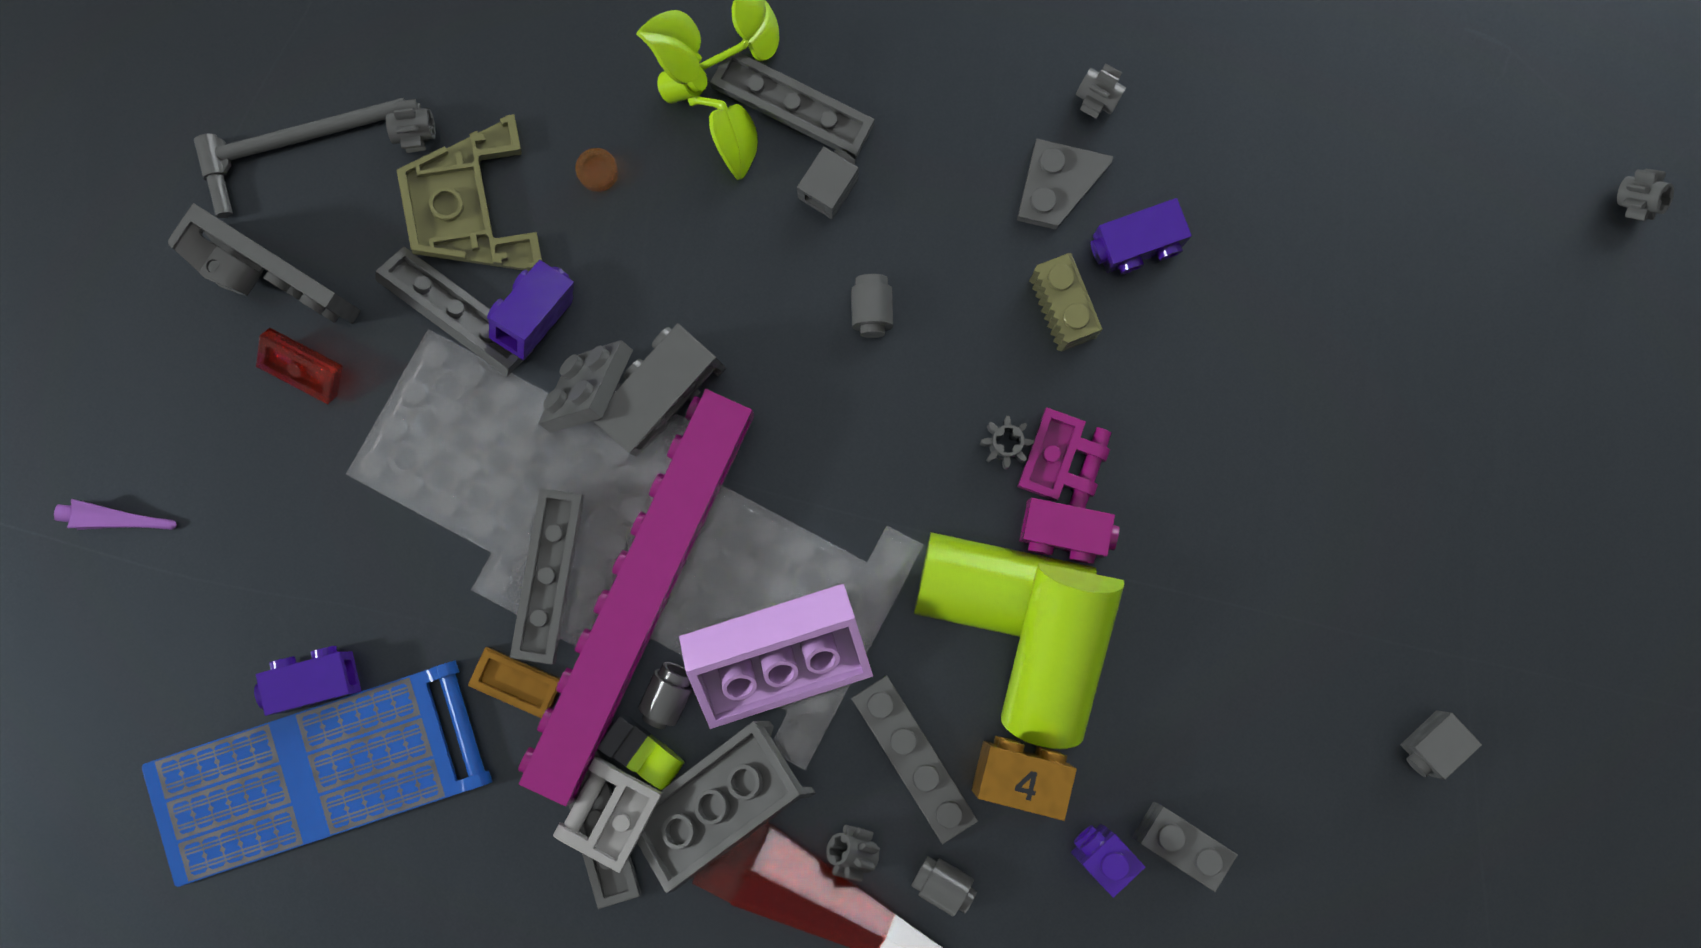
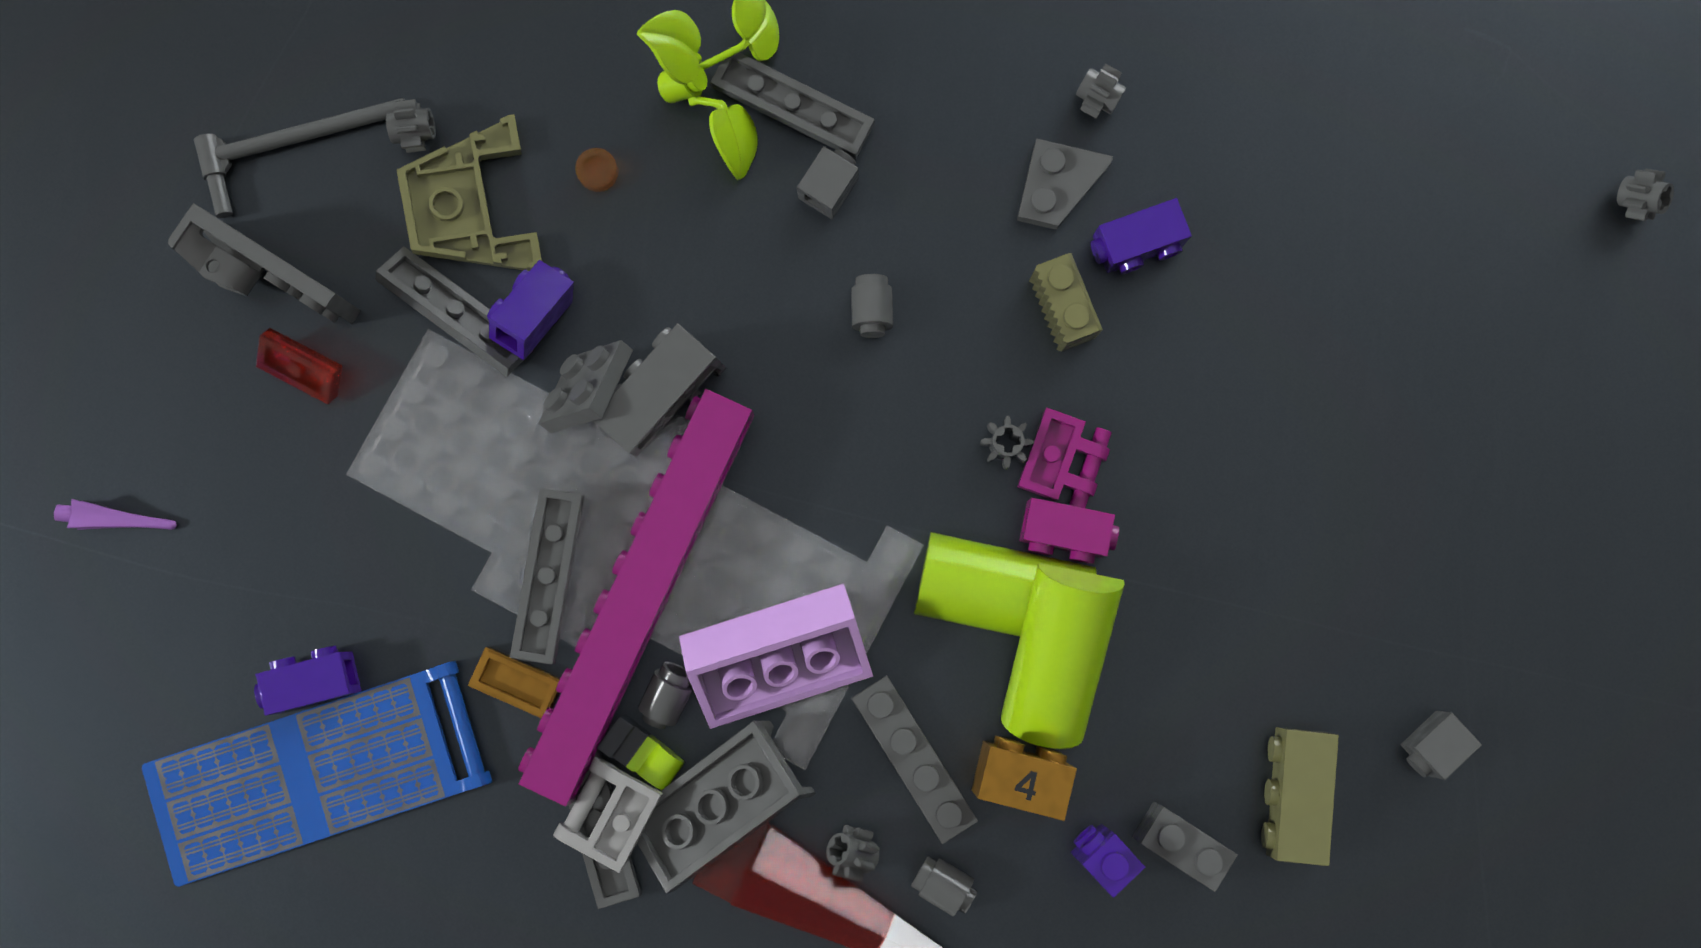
(1300, 796): none -> olive brick

